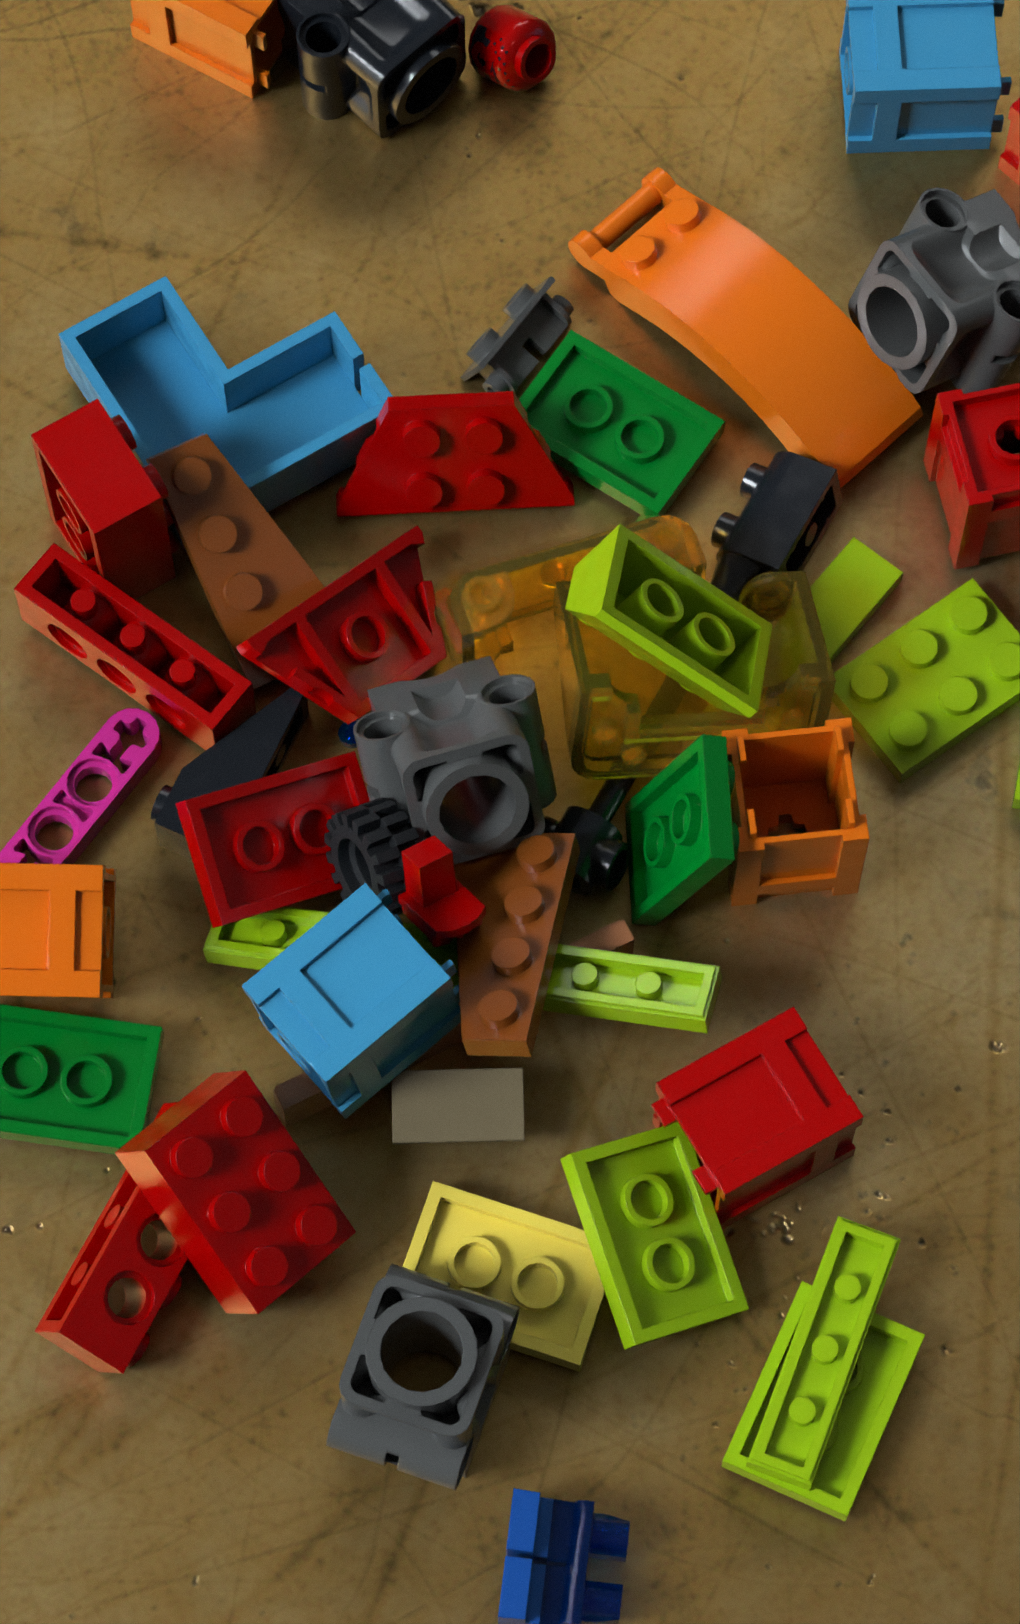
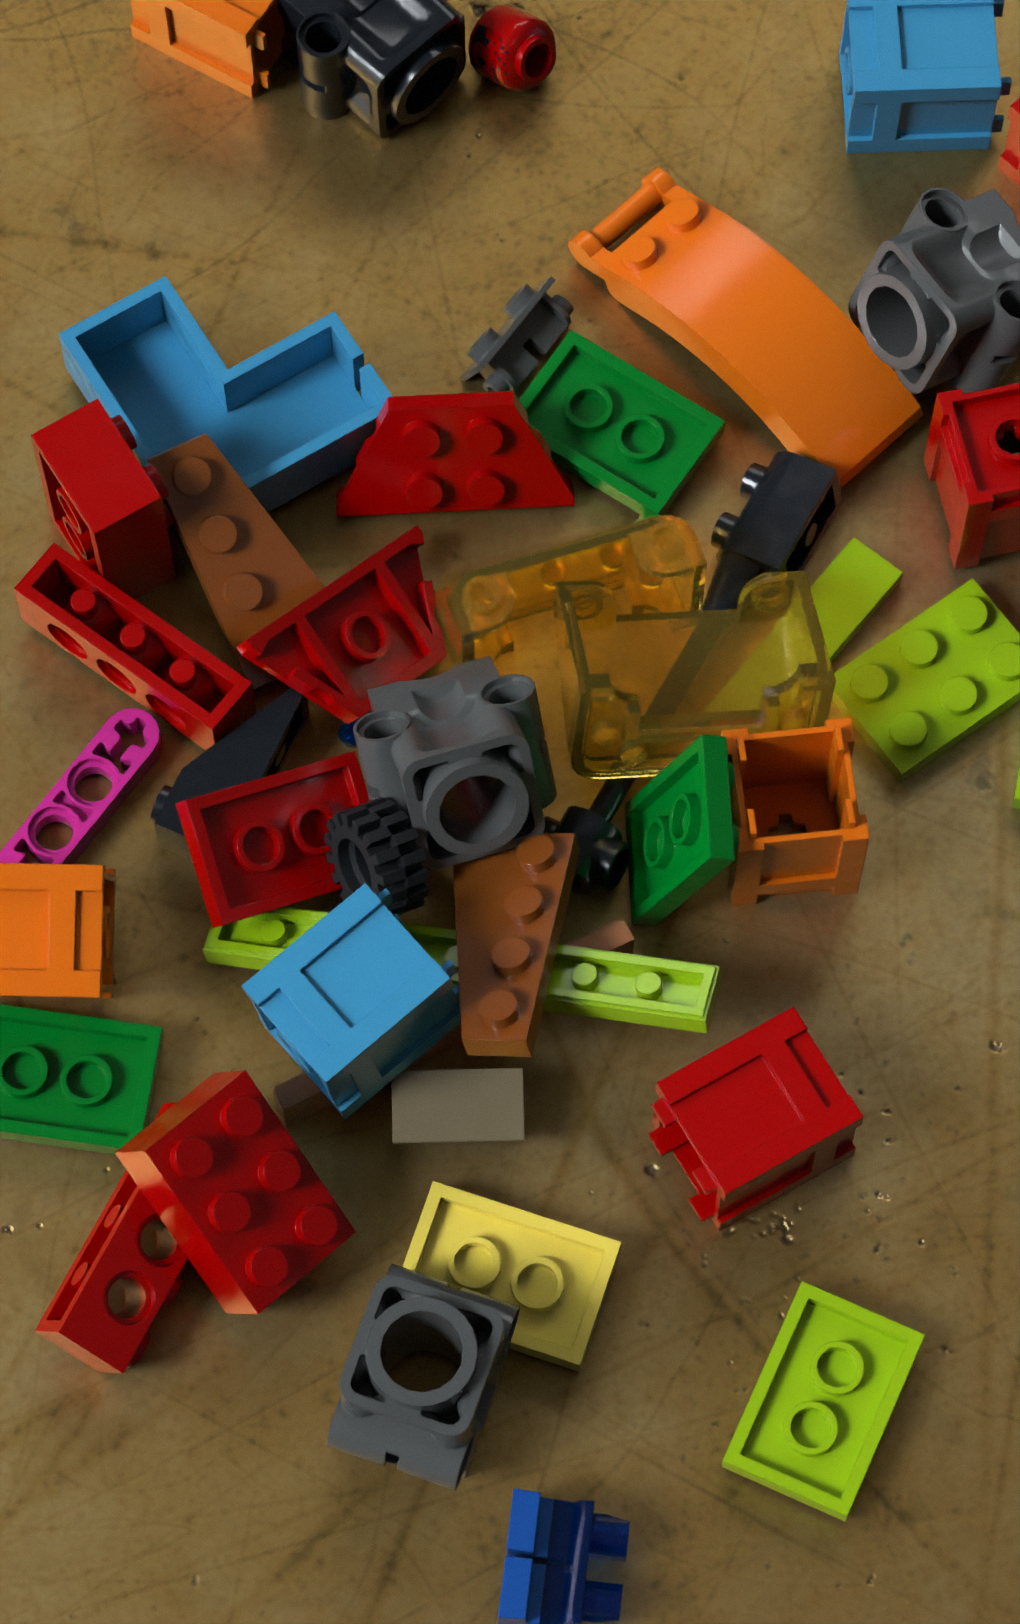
(434, 896): red piece -> none
(653, 1235): lime plate -> none
(672, 620): lime slope -> none
(823, 1353): lime tile -> none

